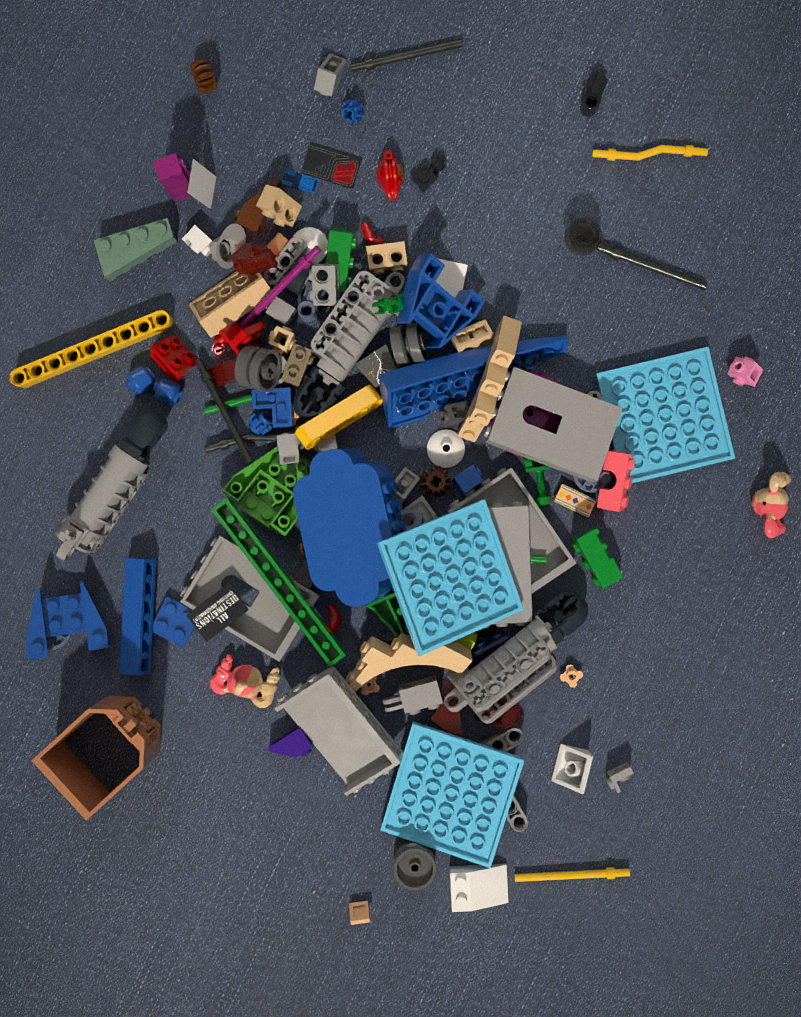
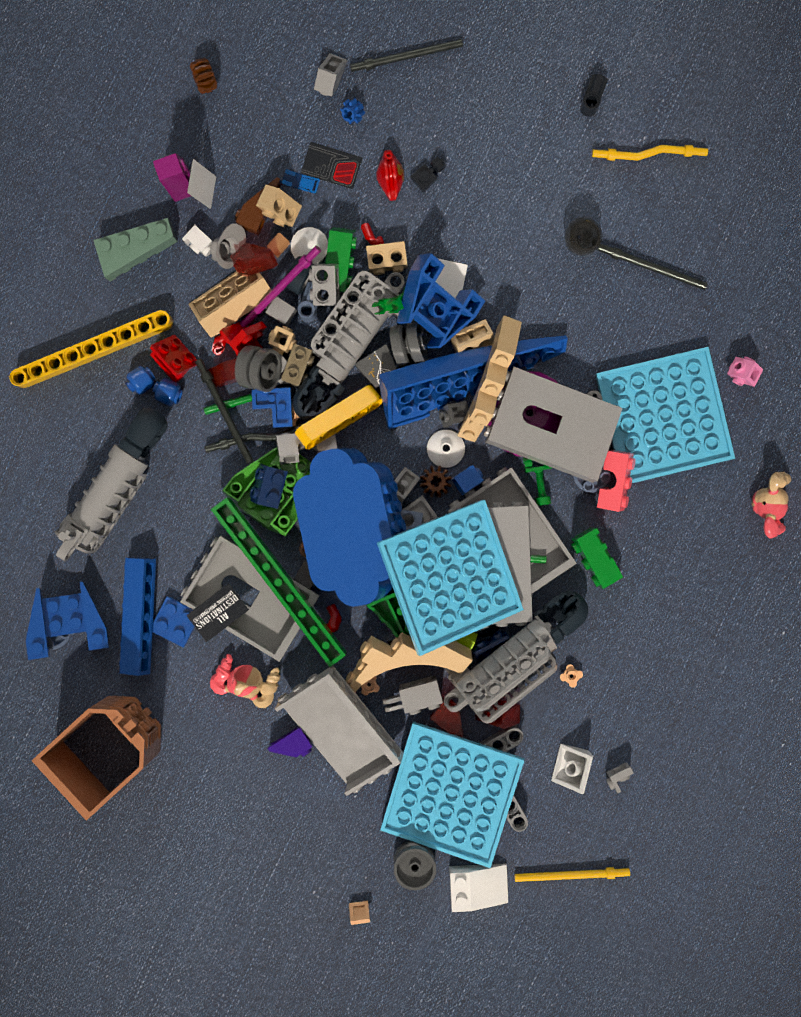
(260, 422): blue gear -> none
(268, 486): none -> dark blue bracket
(289, 247): light grey beam -> none
(574, 500): light nougat tile -> none

